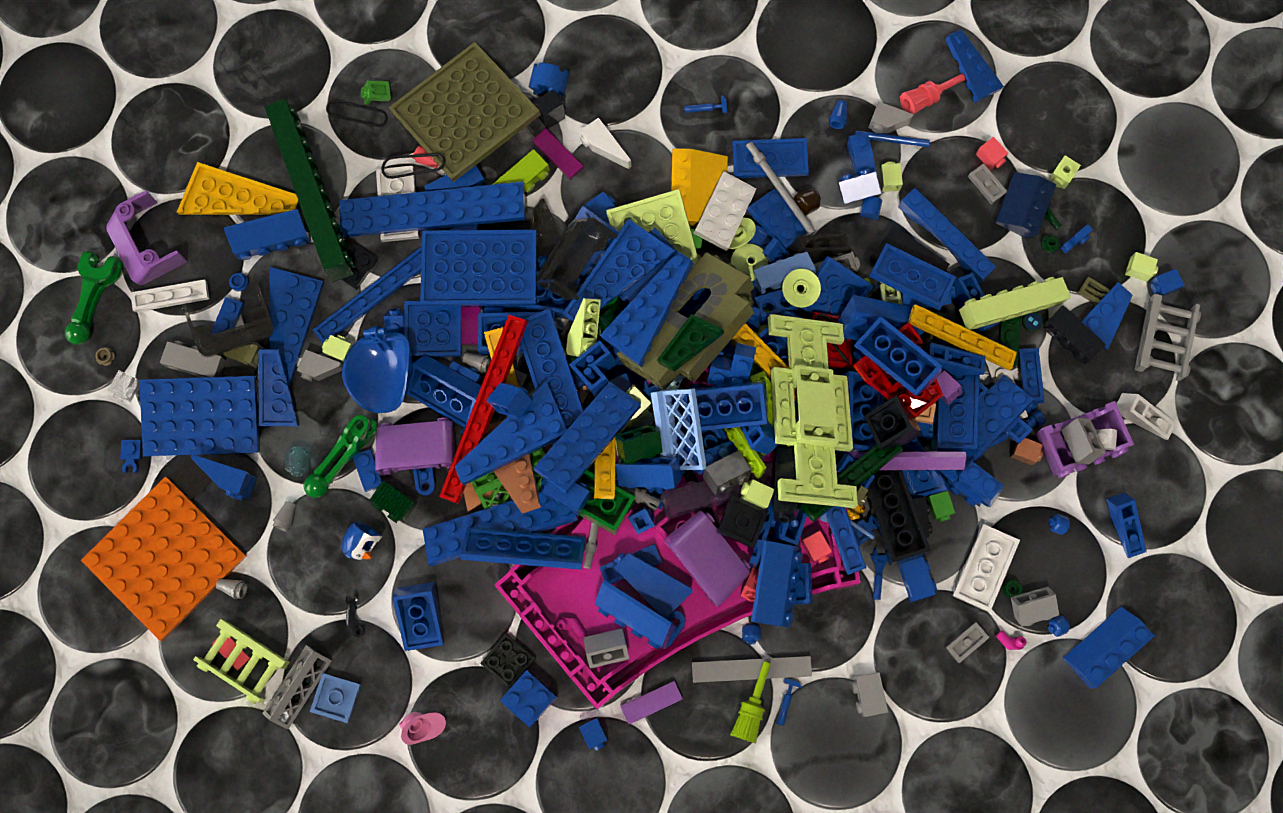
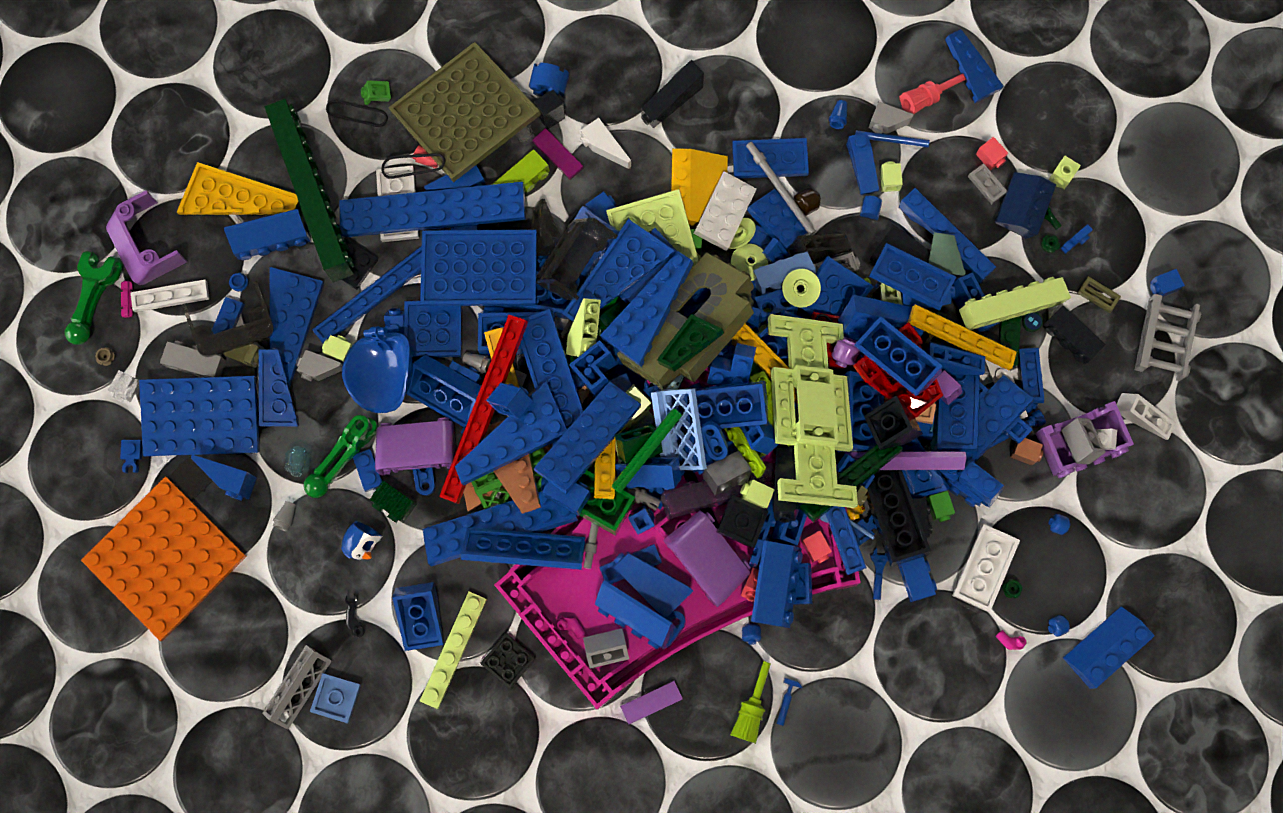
(126, 301): none -> dark pink axle
(226, 650): coral sticker -> none
(233, 588): light grey cone -> none
(243, 641): yellowish green fence -> none
(421, 727): bright pink piece -> none
(453, 650): none -> yellowish green plate
(469, 325): magenta tile -> none
(528, 698): blue brick -> none
(593, 734): blue brick -> none
(646, 450): none -> green axle
(673, 94): none -> black slope
(707, 107): blue piece -> none
(713, 439): none -> blue plate
(750, 669): light grey tile -> none
(845, 352): none -> medium lavender head
(859, 185): brick -> none
(870, 695): light grey brick -> none
(945, 254): none -> sand green slope
(967, 642): light grey plate -> none
(1035, 606): light grey brick -> none
(1108, 313): blue wing -> none
(1127, 524): blue slope -> none
(1142, 267): yellowish green brick -> none

